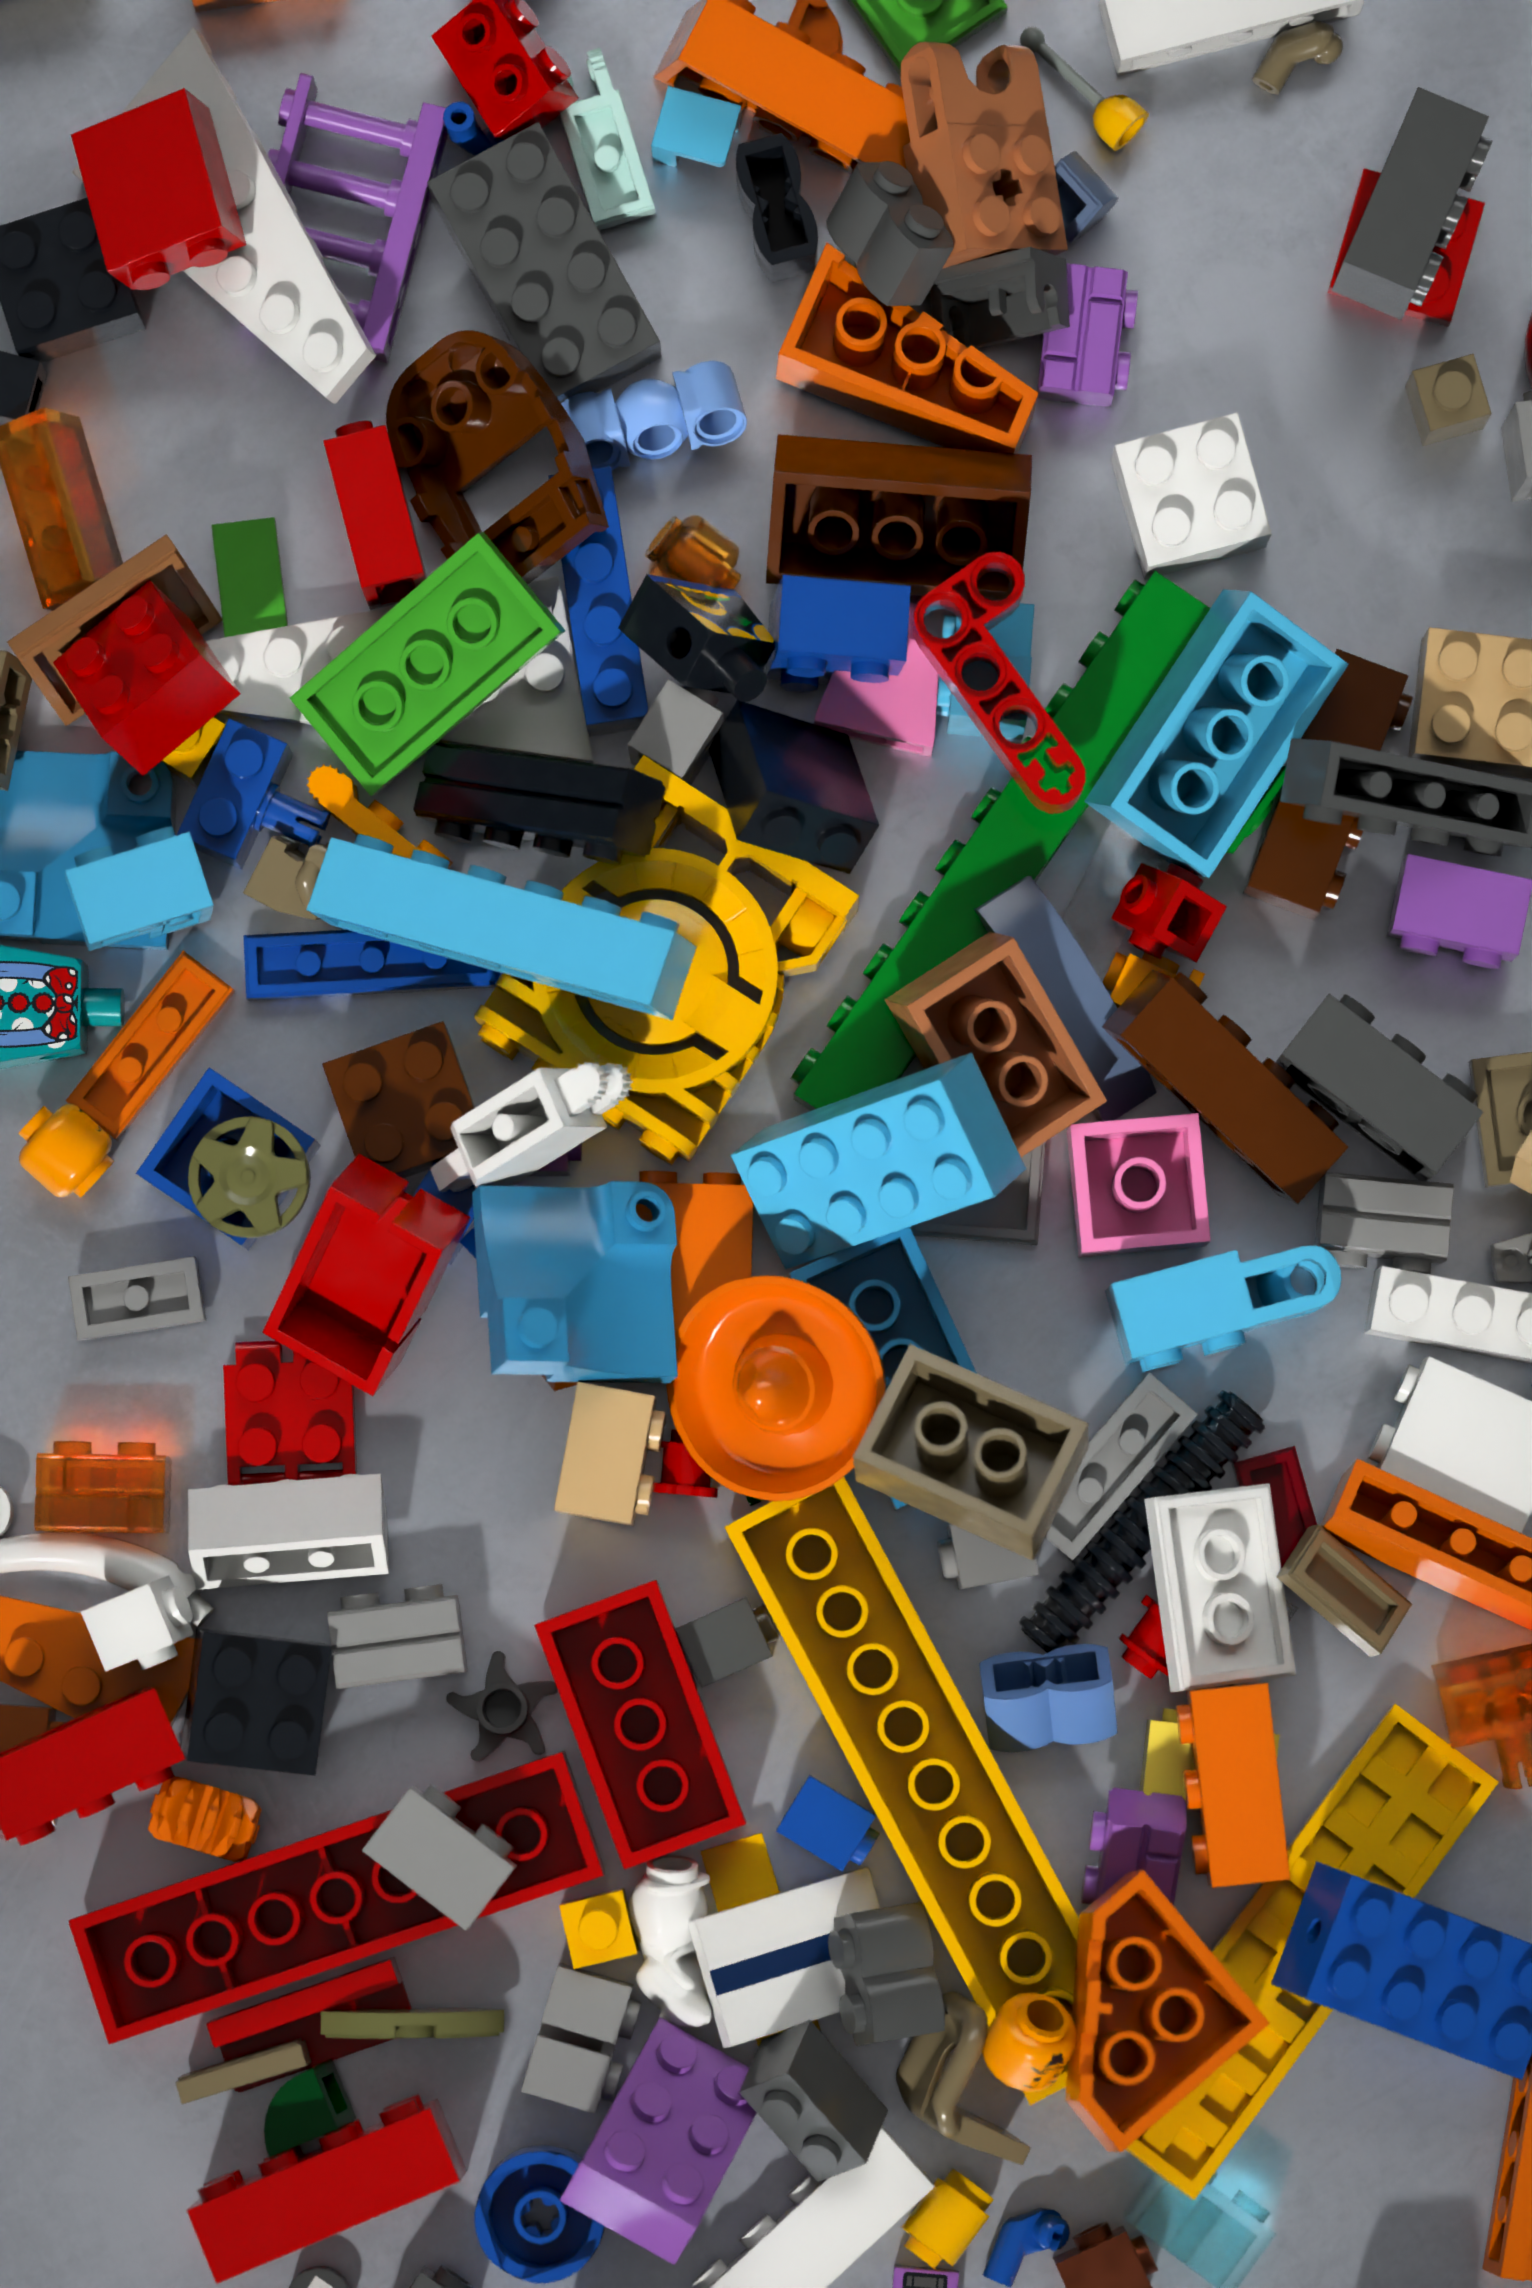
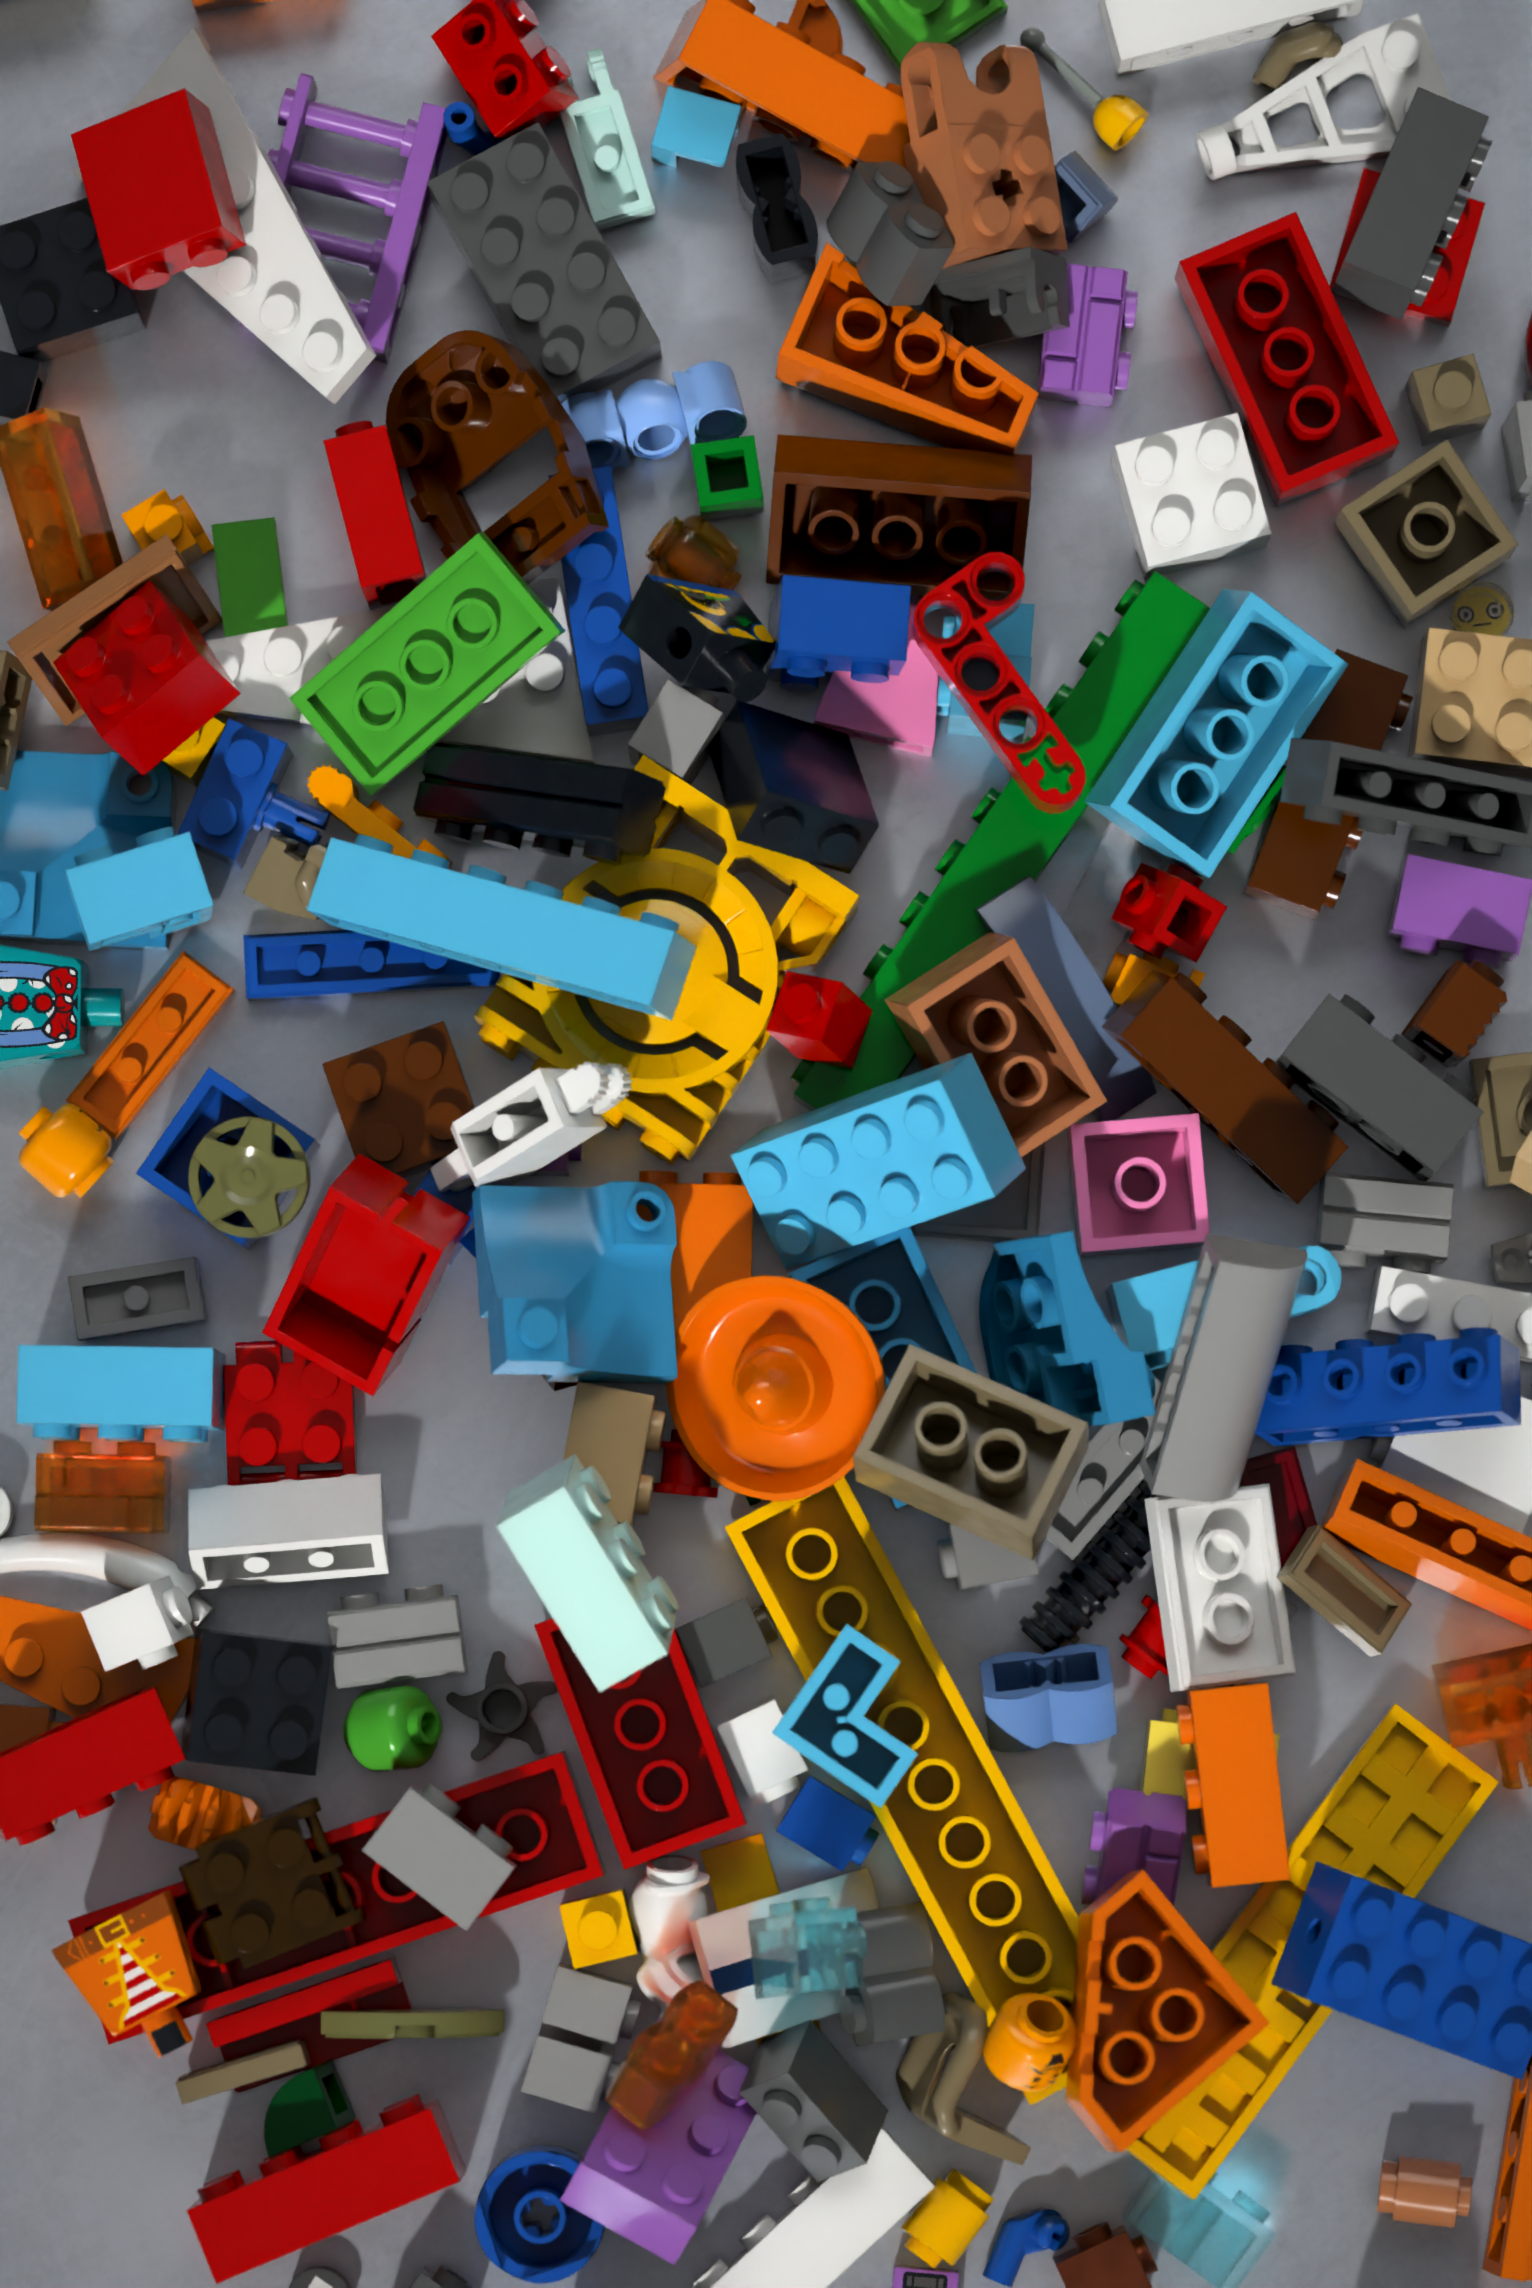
(120, 1391): none -> medium azure brick
(136, 1971): none -> torso
(173, 517): none -> light orange brick
(268, 1887): none -> dark brown plate
(392, 1728): none -> bright green head
(589, 1571): none -> light aqua brick
(671, 2054): none -> clear orange brick
(727, 477): none -> green brick
(759, 1756): none -> white brick
(806, 1949): none -> clear light blue brick
(819, 1019): none -> red brick
(830, 1723): none -> medium azure brick
(1053, 1339): none -> dark azure slope
(1221, 1368): none -> light grey brick
(1286, 359): none -> red brick
(1392, 1388): none -> blue brick
(1393, 56): none -> white plate
(1424, 2191): none -> nougat brick
(1425, 533): none -> dark tan brick
(1456, 1012): none -> reddish brown brick
(1482, 609): none -> clear tile

